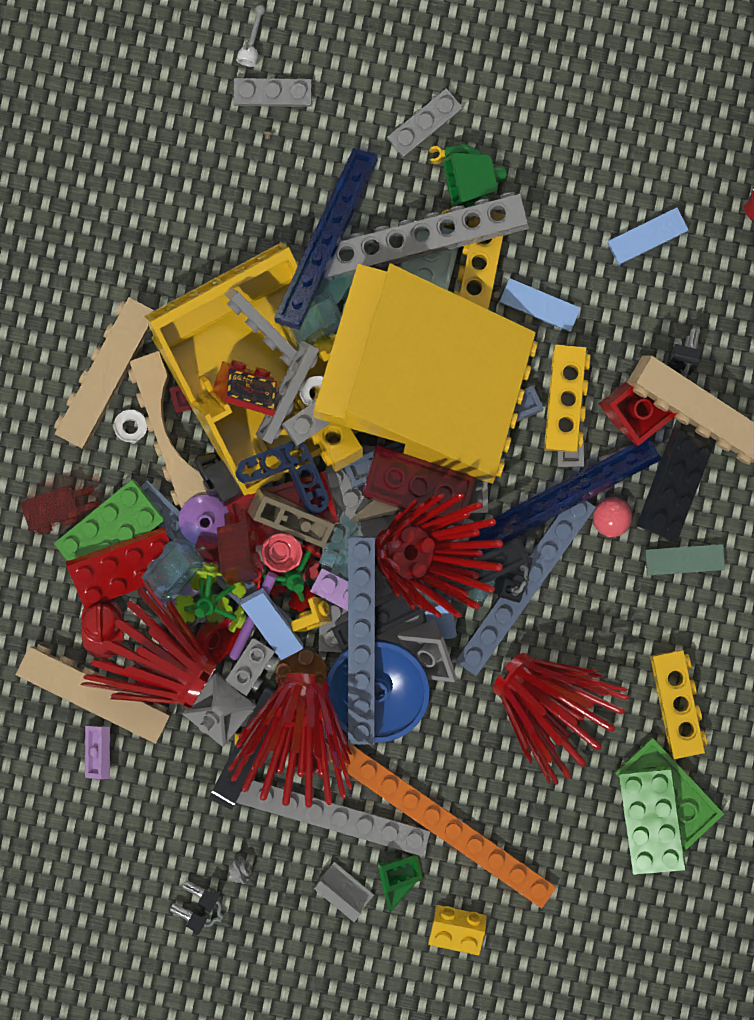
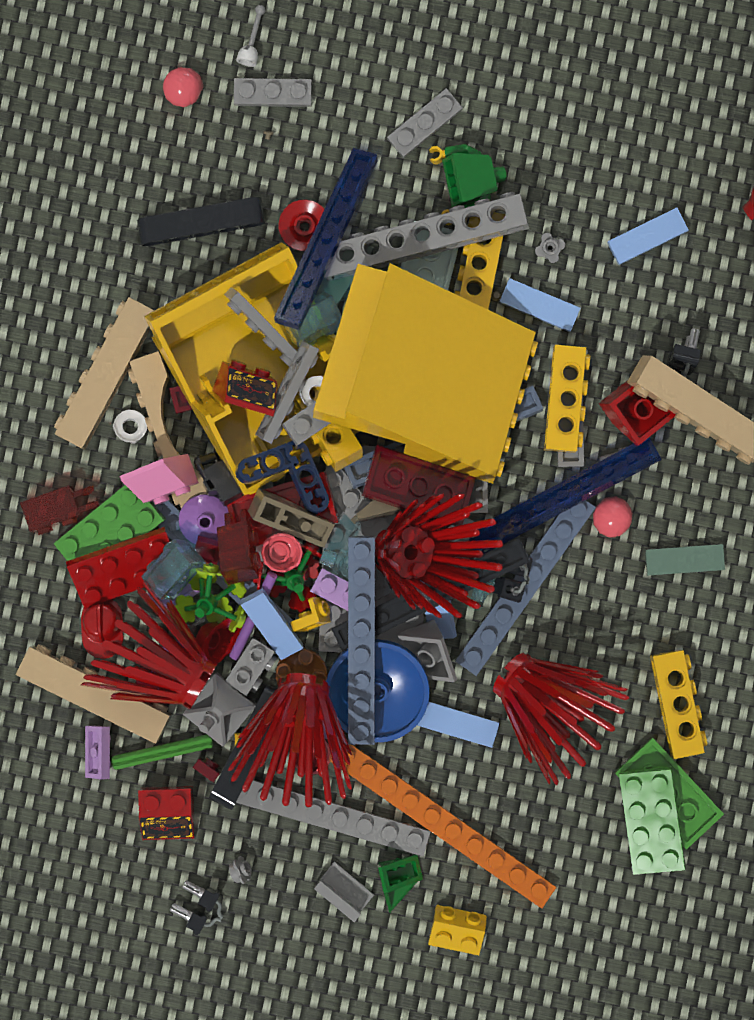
(161, 479): none -> bright pink slope
(161, 751): none -> bright green axle
(166, 812): none -> red slope
(182, 86): none -> coral hair
(201, 221): none -> black beam
(207, 768): none -> dark red plate
(293, 216): none -> red dish
(459, 724): none -> light blue tile
(551, 255): none -> light grey plate
(674, 485): black plate -> none

